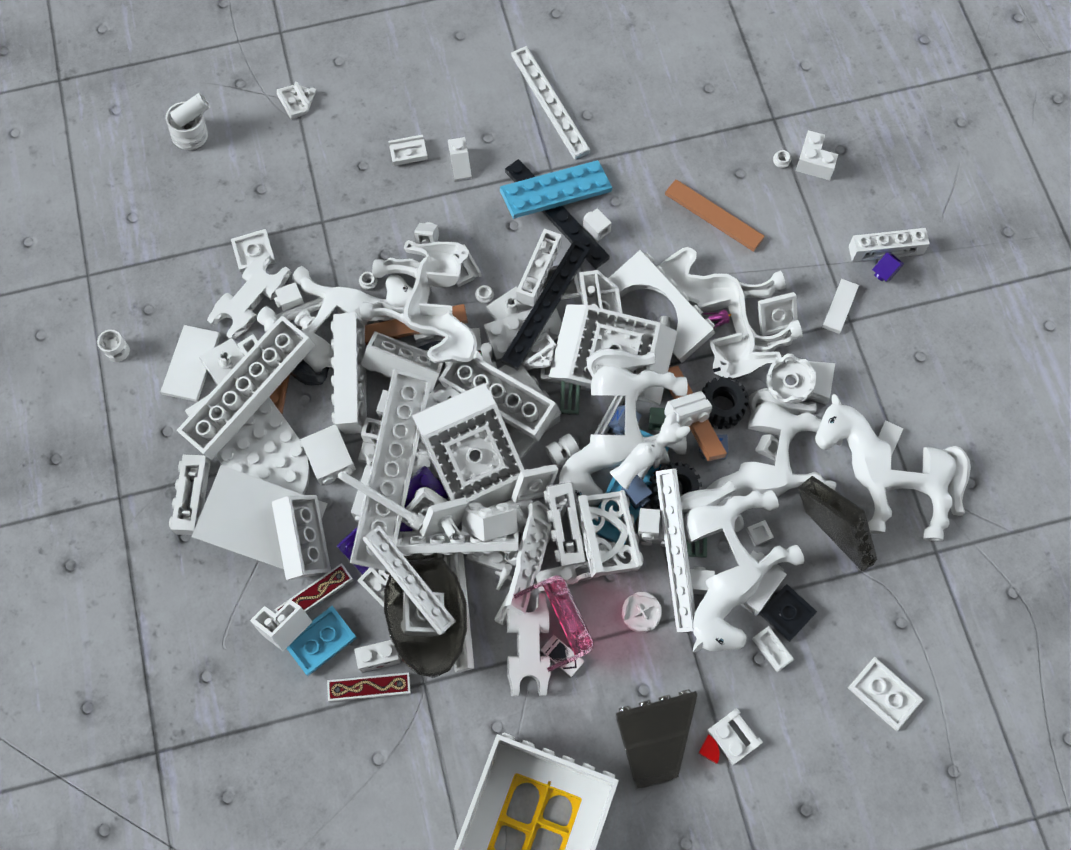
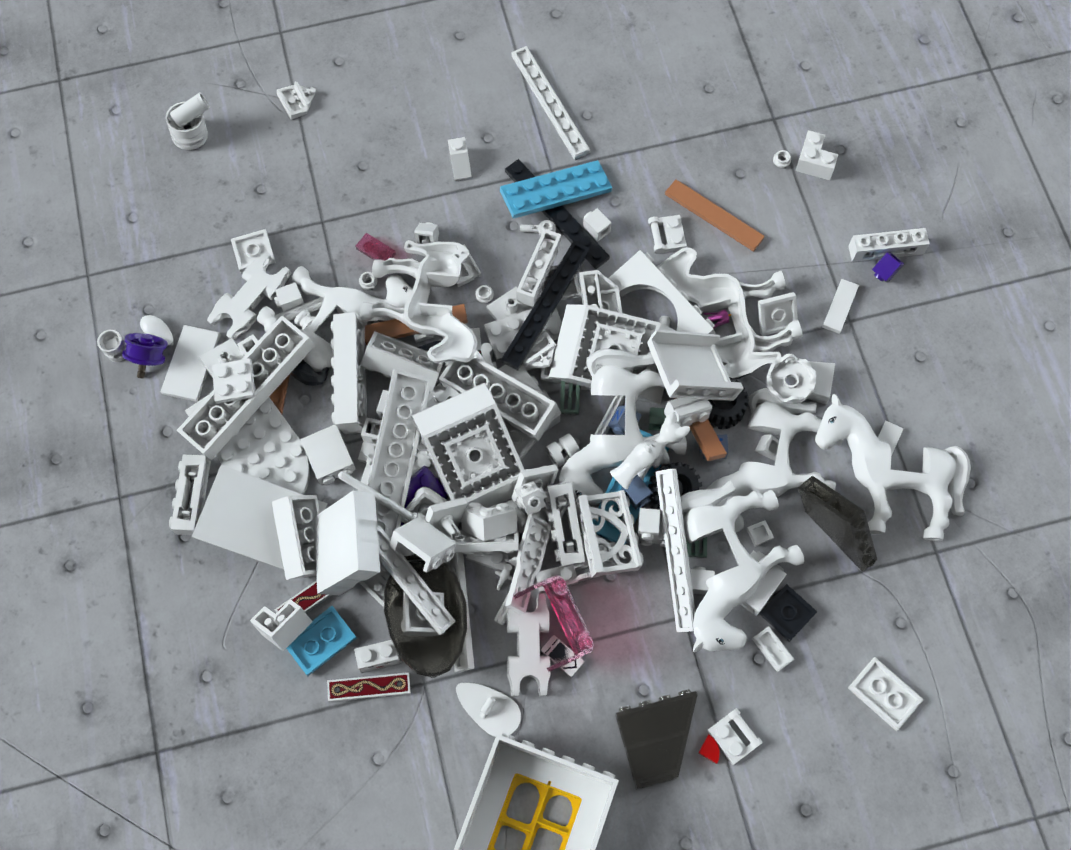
(144, 350): none -> dark purple wheel
(155, 326): none -> white arm
(233, 381): none -> white plate
(346, 543): none -> white tile
(374, 248): none -> clear pink plate
(408, 150): white plate -> none
(425, 542): none -> white panel
(489, 708): none -> white shield
(530, 497): none -> white brick
(546, 224): none -> white plate
(641, 612): white tile -> none
(673, 233): none -> white plate
(692, 366): none -> white panel

